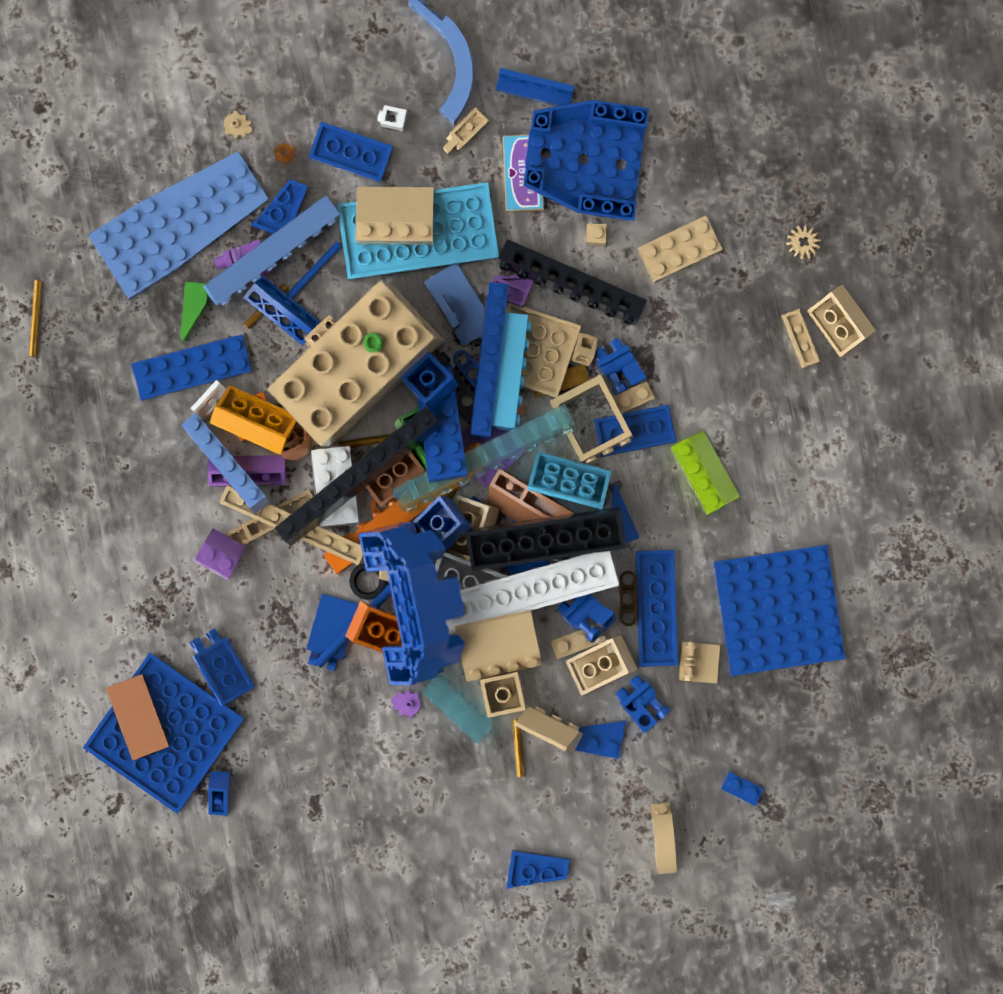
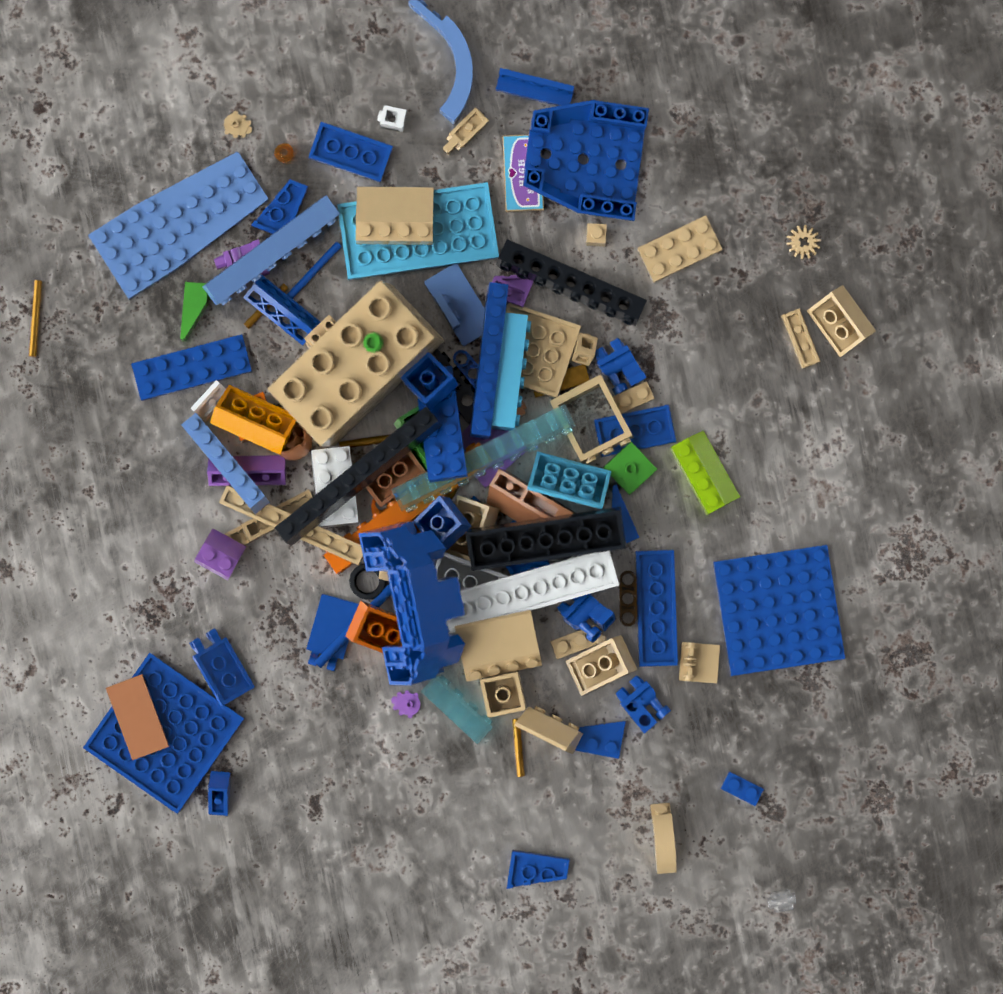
(630, 468): none -> bright green plate

